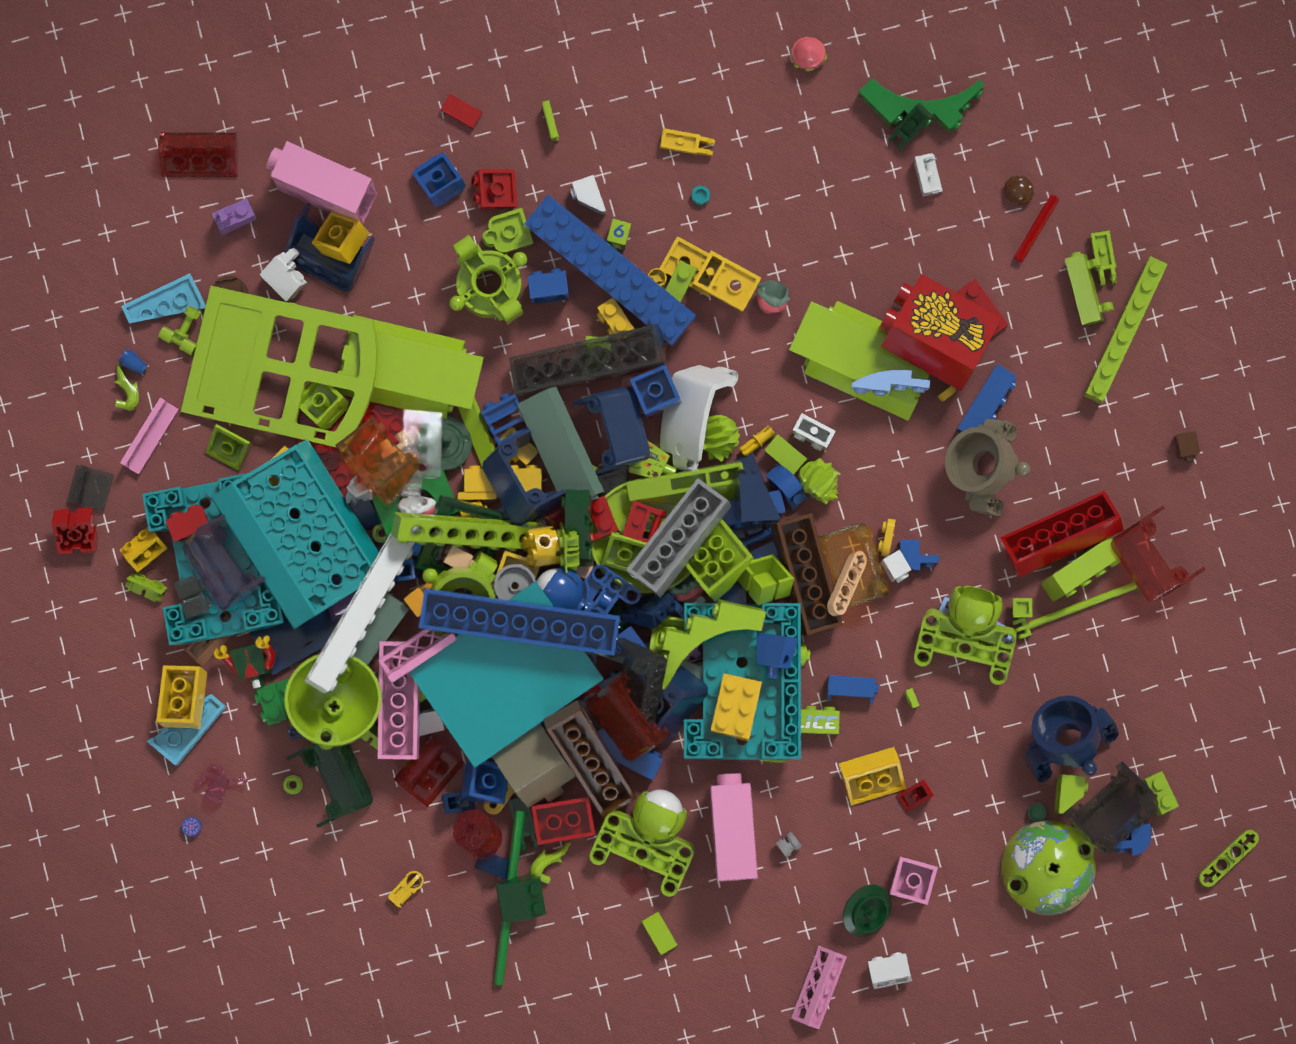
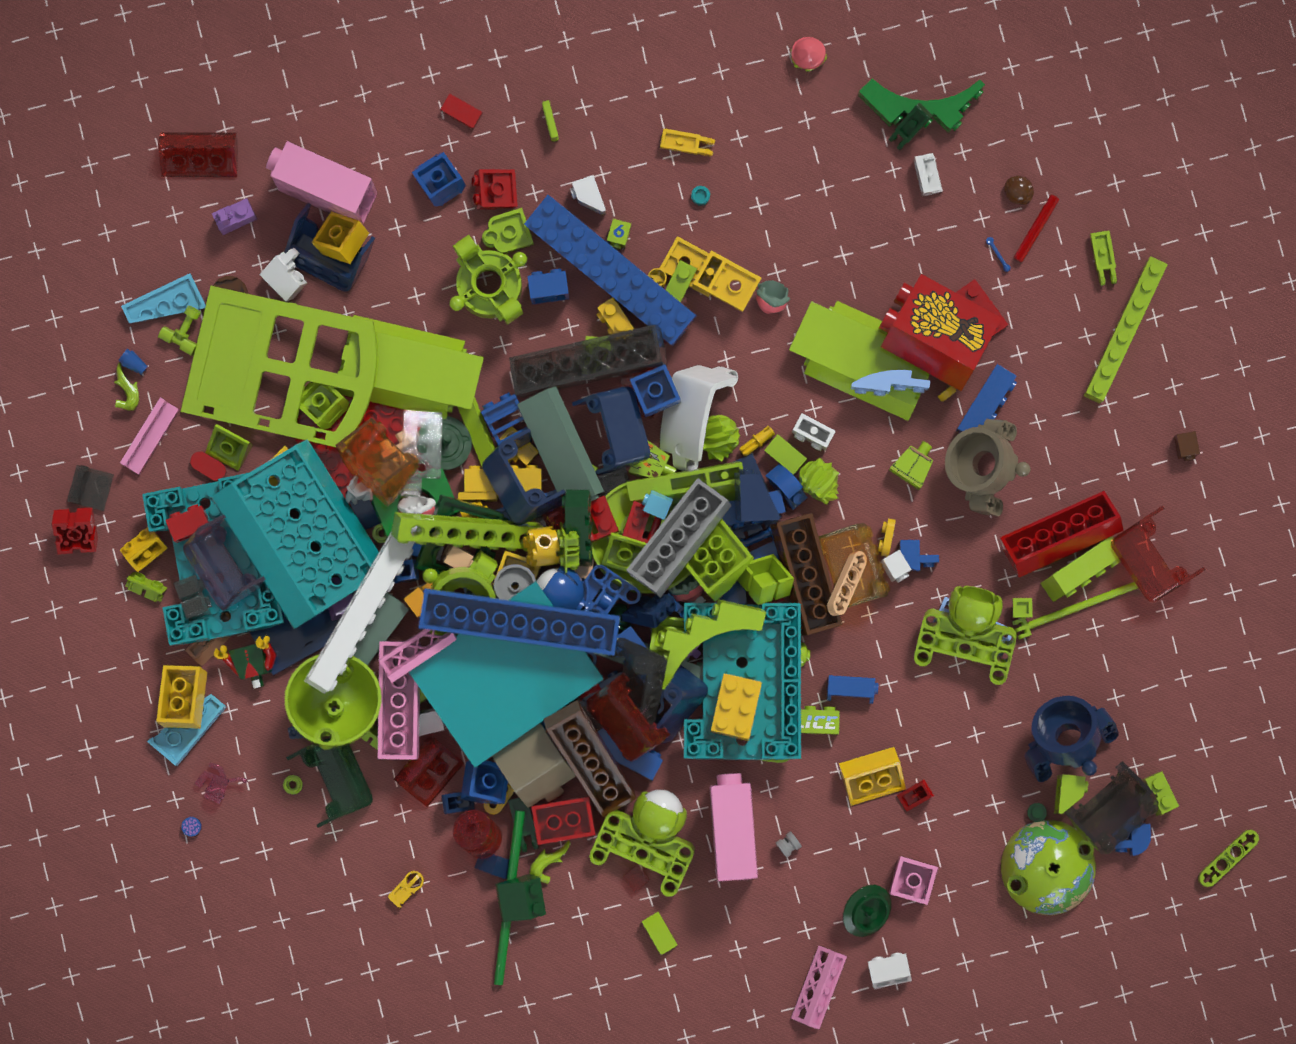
(208, 466): none -> red tile
(273, 702): green plate -> none
(657, 504): none -> medium azure brick
(775, 652): blue torso -> none
(911, 698): lime tile -> none
(913, 465): none -> lime torso
(989, 241): none -> blue hinge
(1084, 288): lime brick -> none

